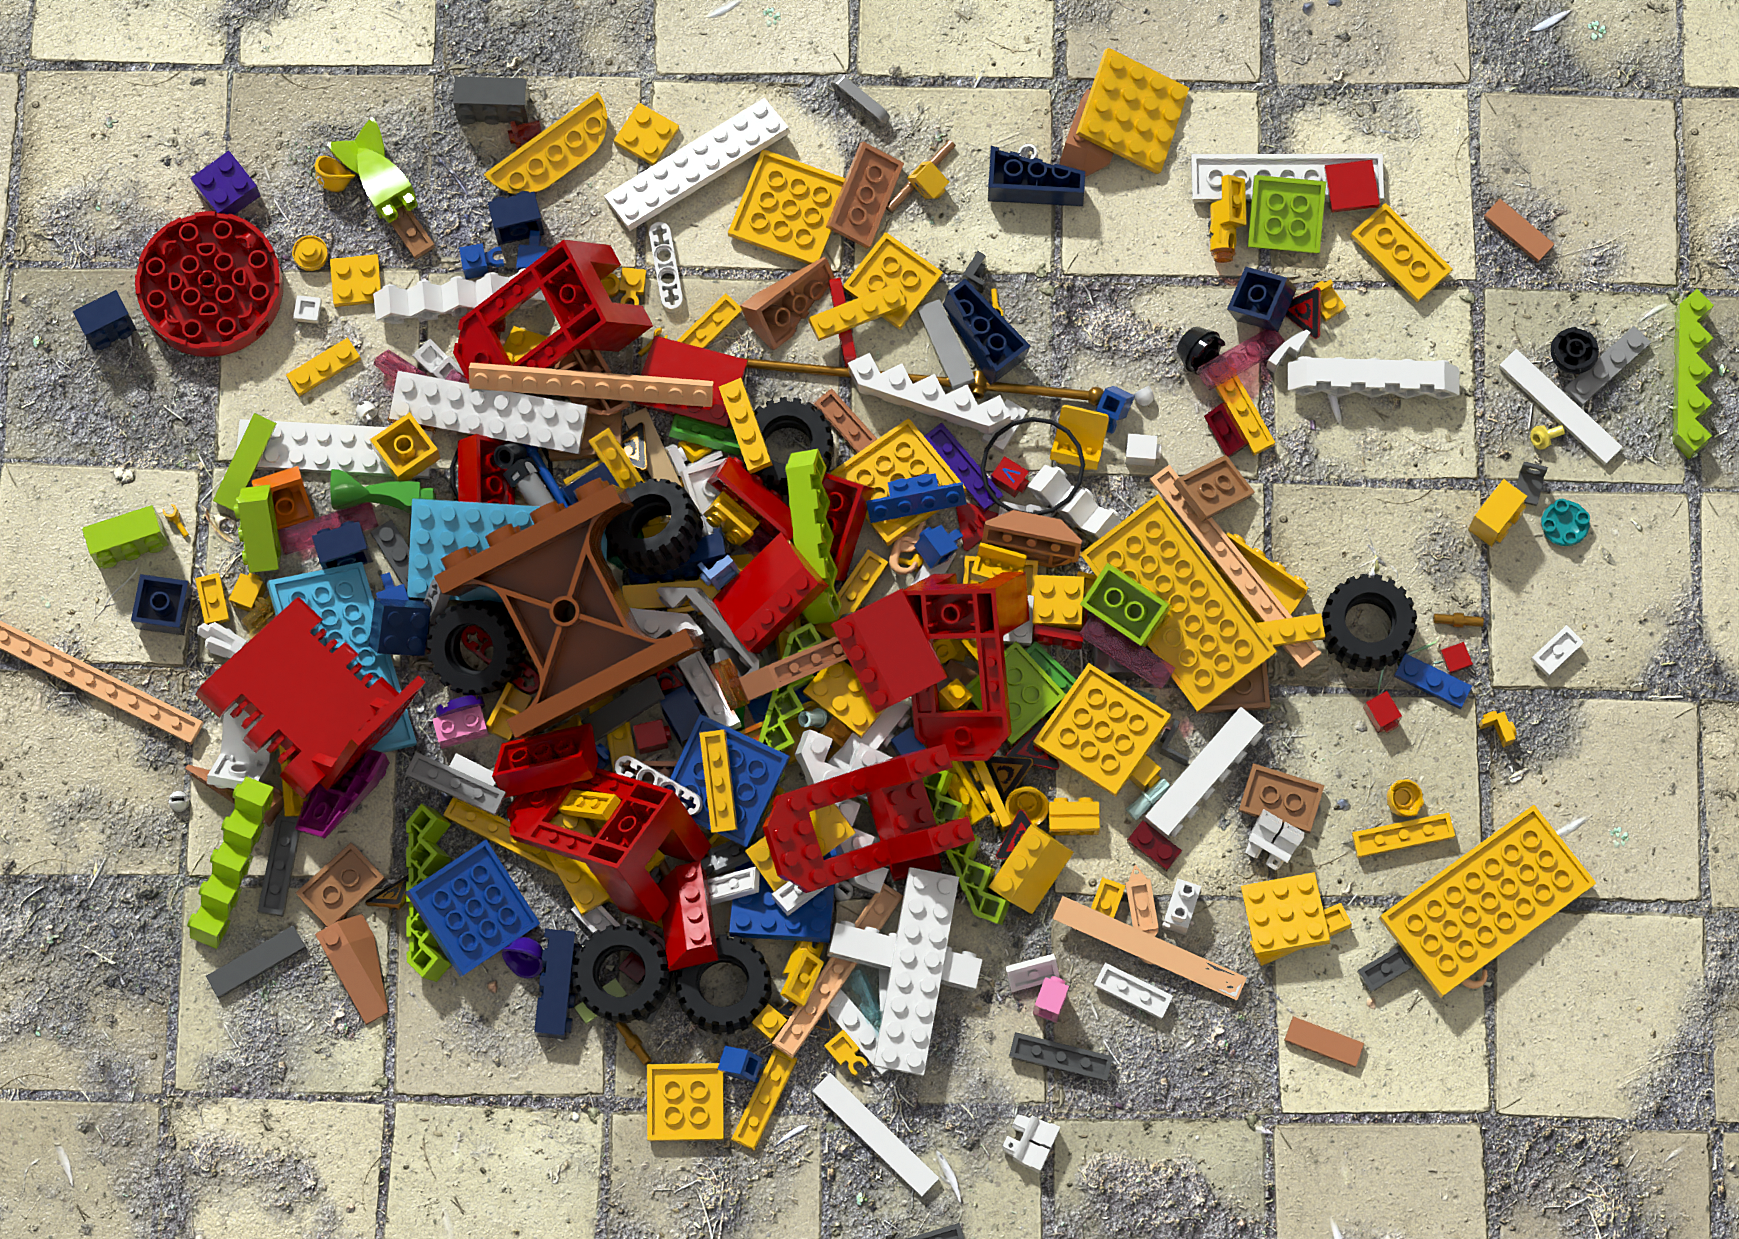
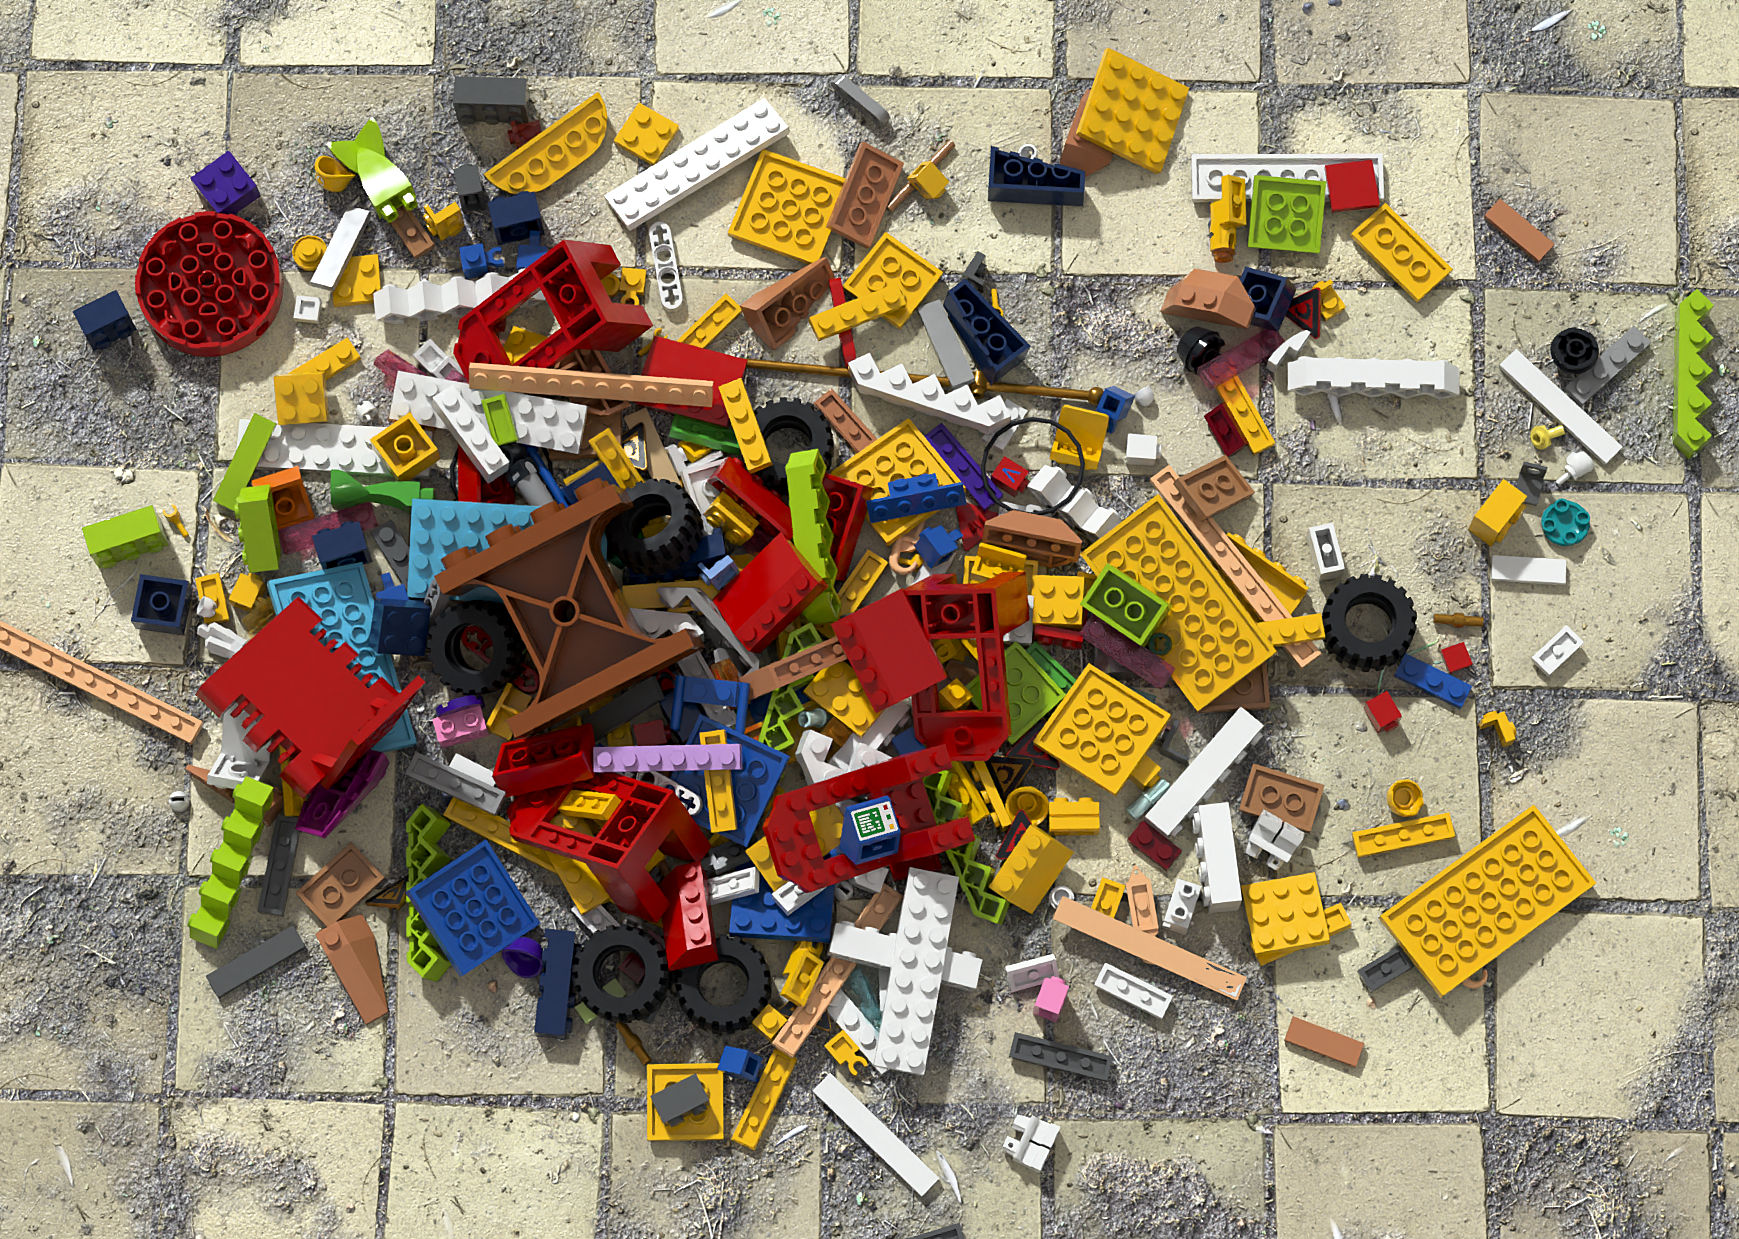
(206, 607): none -> white hinge
(301, 398): none -> yellow brick
(340, 248): none -> tile
(445, 222): none -> yellow bracket
(469, 188): none -> dark grey brick
(470, 433): none -> white brick
(500, 420): none -> lime tile
(667, 758): none -> lavender plate
(680, 1101): none -> dark grey brick
(710, 692): none -> blue plate
(870, 830): none -> blue slope
(1057, 893): none -> white plate
(1152, 644): none -> dark green bush
(1211, 299): none -> nougat wedge
(1218, 858): none -> white brick
(1325, 552): none -> white brick
(1528, 570): none -> white tile
(1577, 466): none -> white piece

